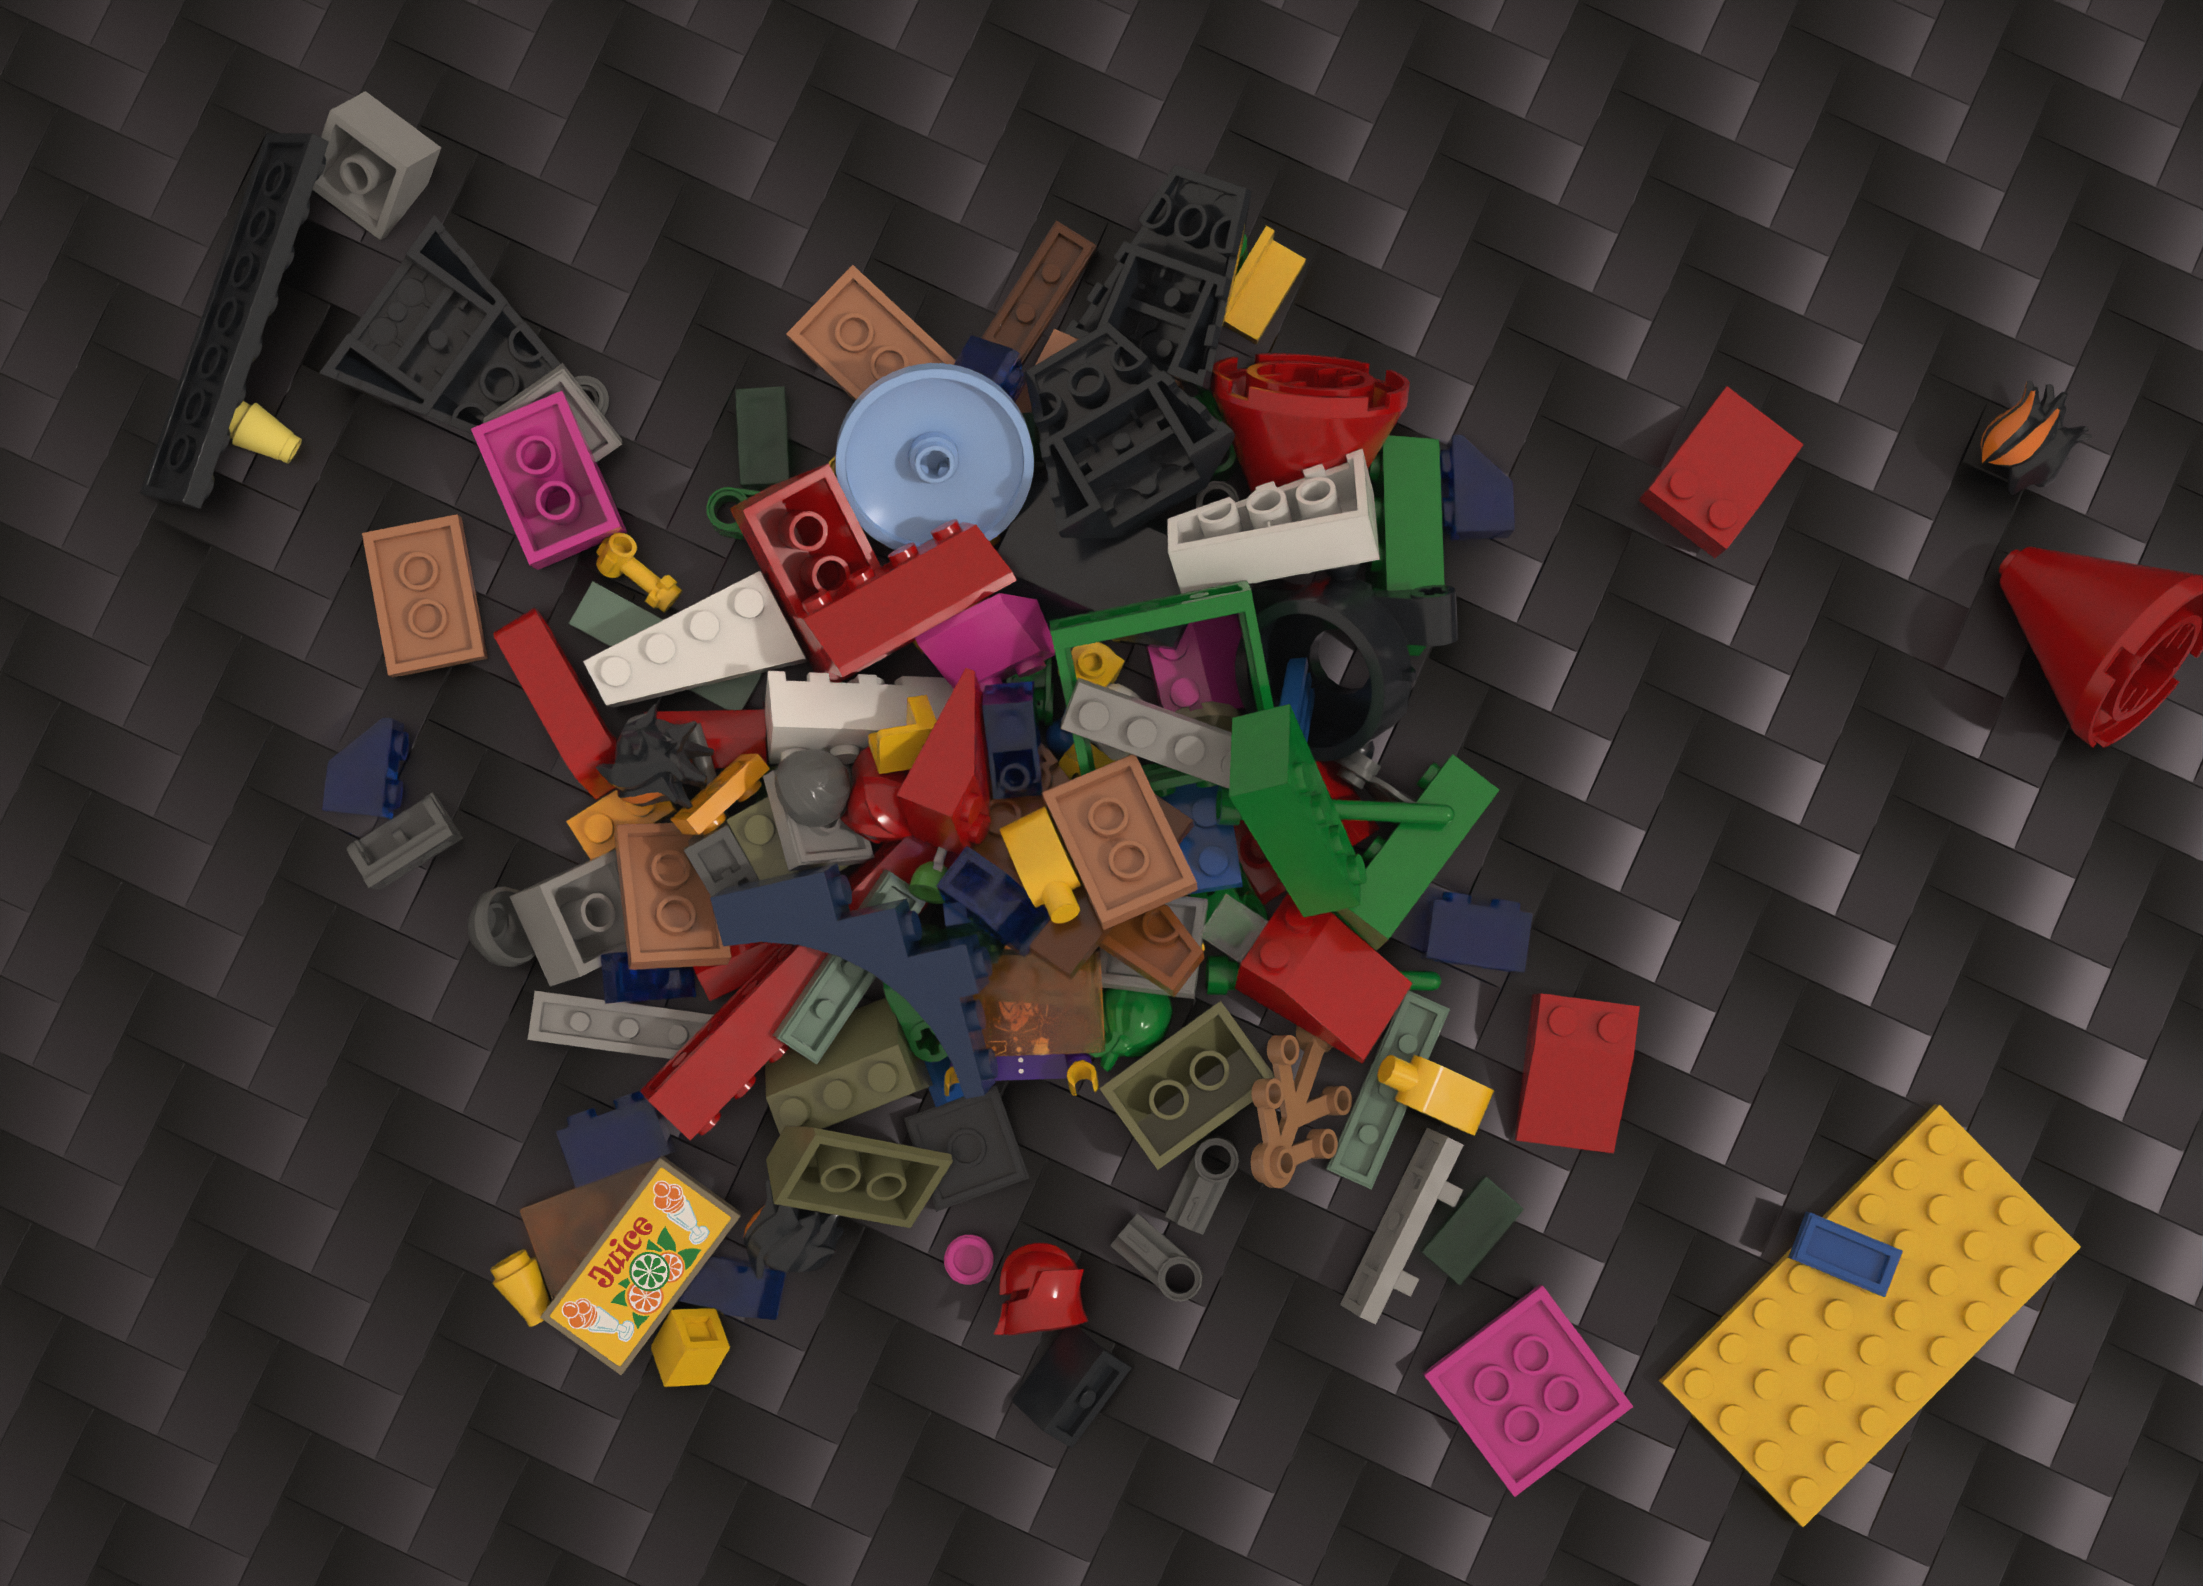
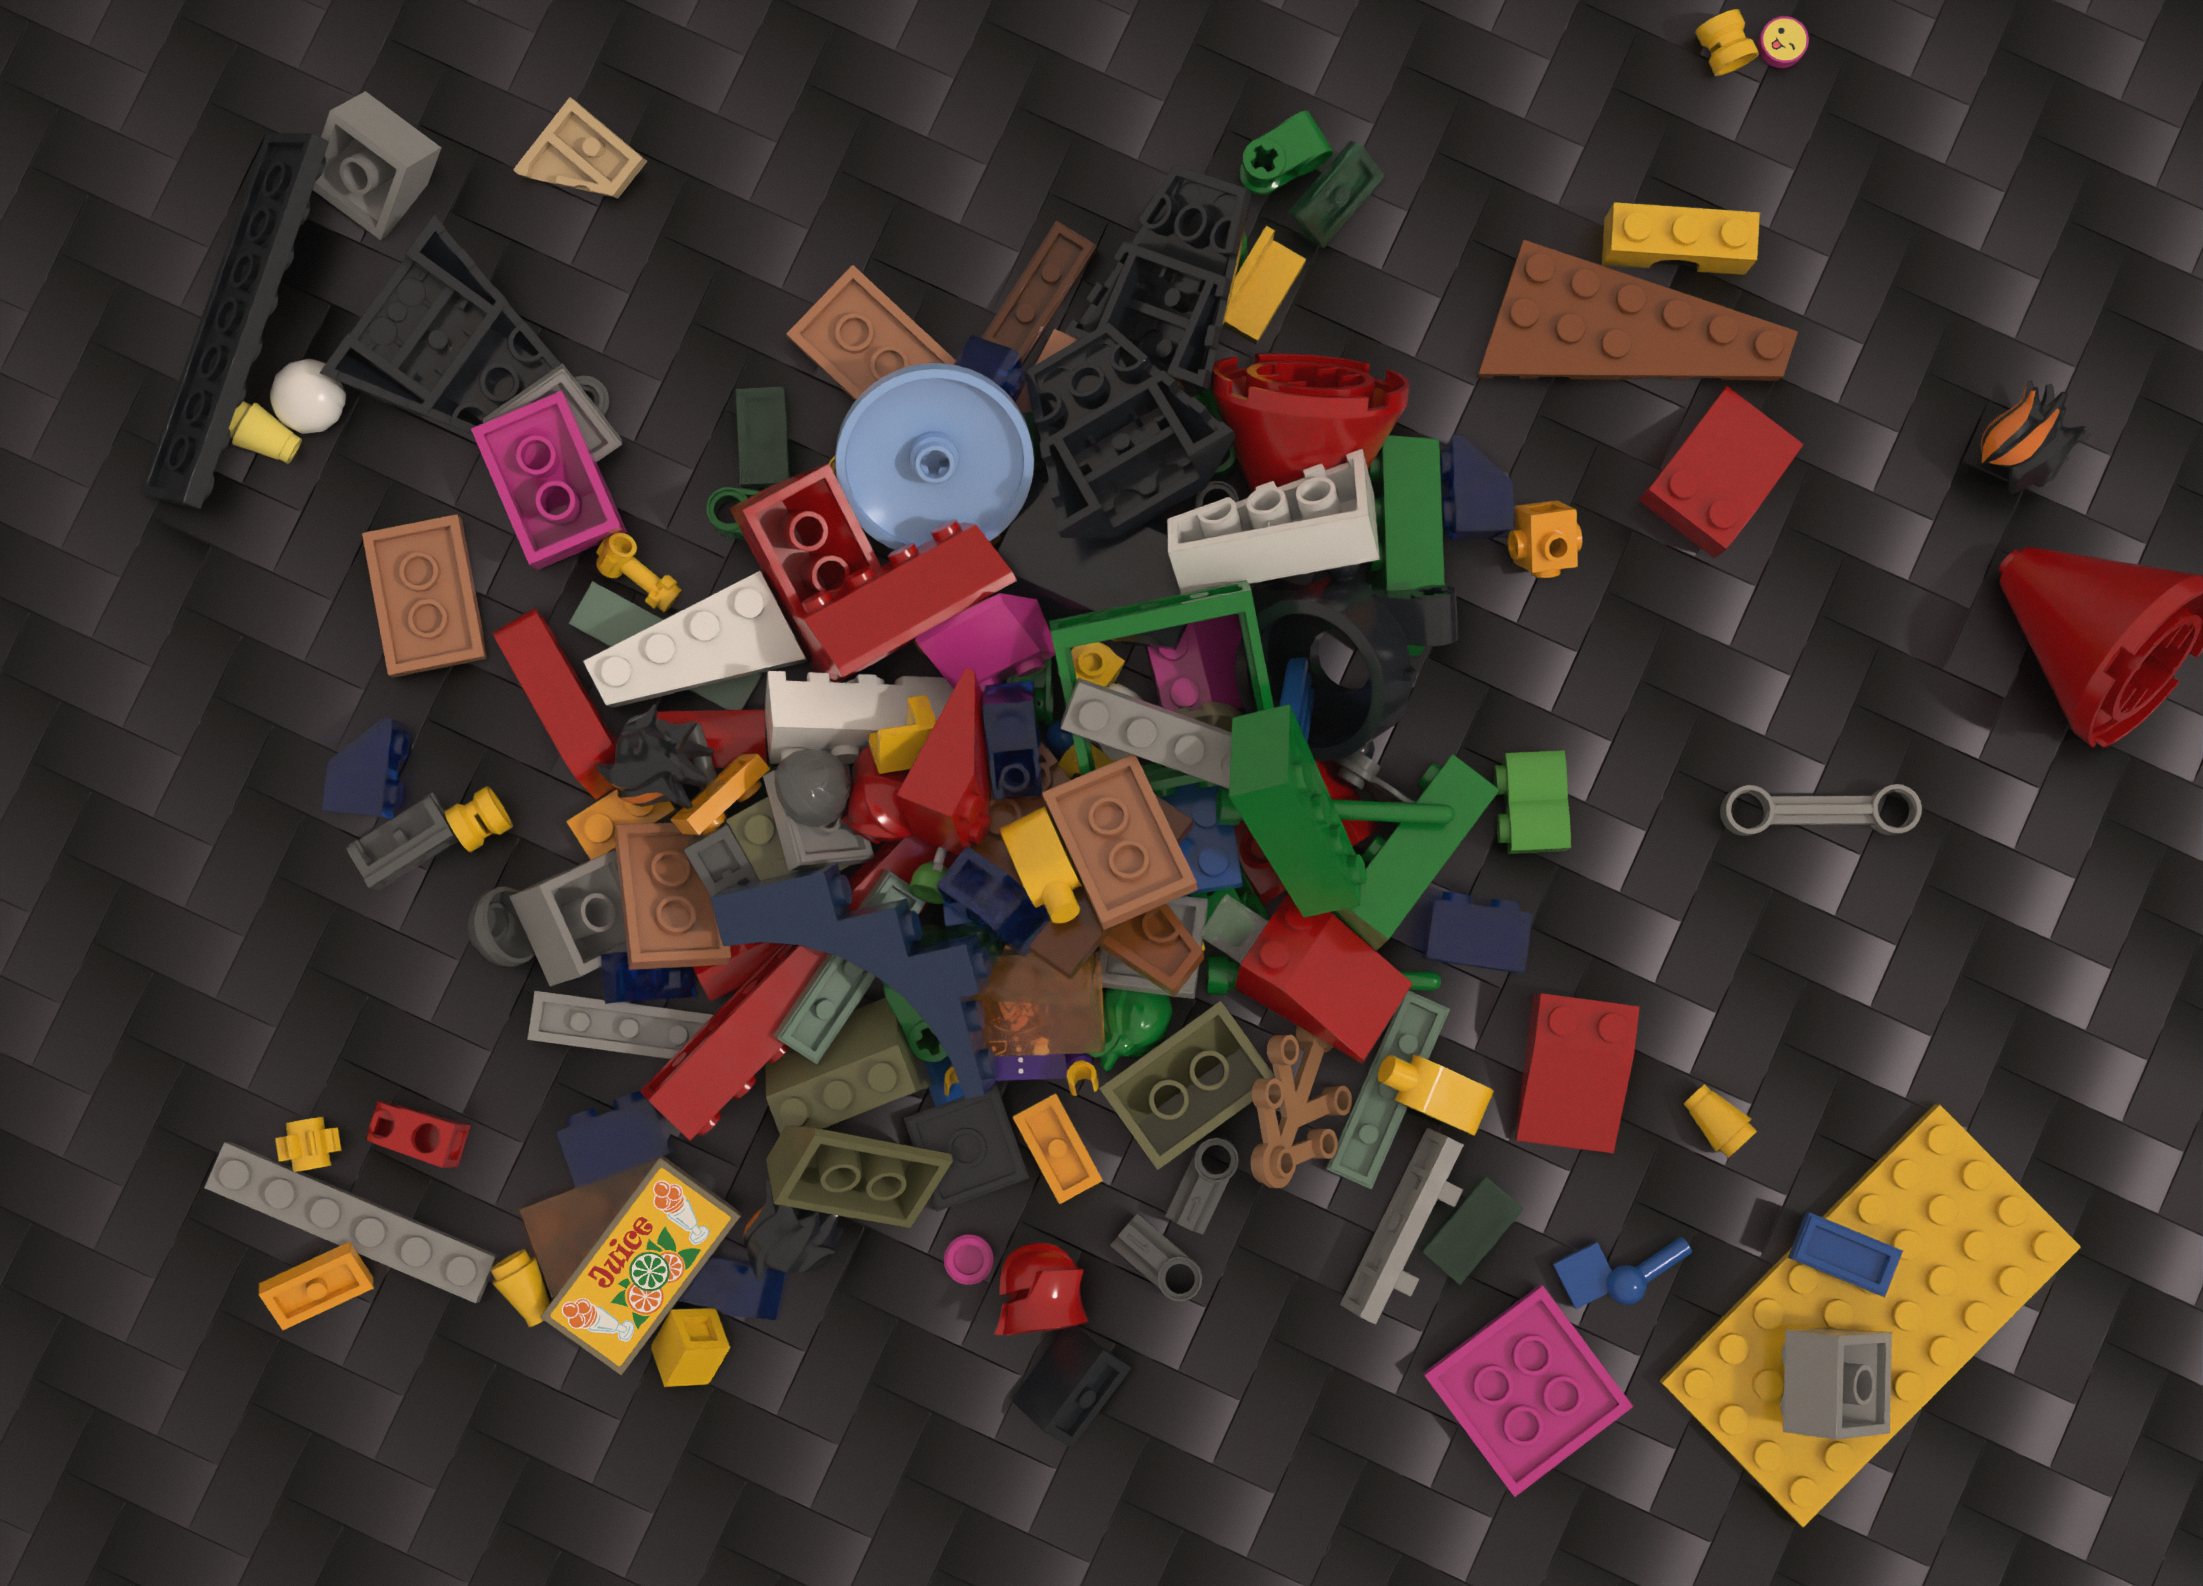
(306, 398): none -> white hair
(308, 1144): none -> yellow gear
(316, 1285): none -> light orange plate
(350, 1218): none -> light grey plate
(418, 1134): none -> red leg
(478, 819): none -> yellow wheel
(581, 154): none -> tan wing
(1057, 1148): none -> light orange plate
(1289, 149): none -> green piece
(1336, 193): none -> clear green plate
(1534, 802): none -> bright green brick
(1545, 538): none -> light orange brick
(1583, 1274): none -> blue tile
(1604, 324): none -> dark orange wing
(1629, 1283): none -> blue bar
(1654, 233): none -> yellow arch
(1719, 1121): none -> yellow cone
(1727, 42): none -> yellow wheel
(1783, 42): none -> light yellow tile
(1821, 810): none -> light grey piece
(1836, 1382): none -> light grey slope

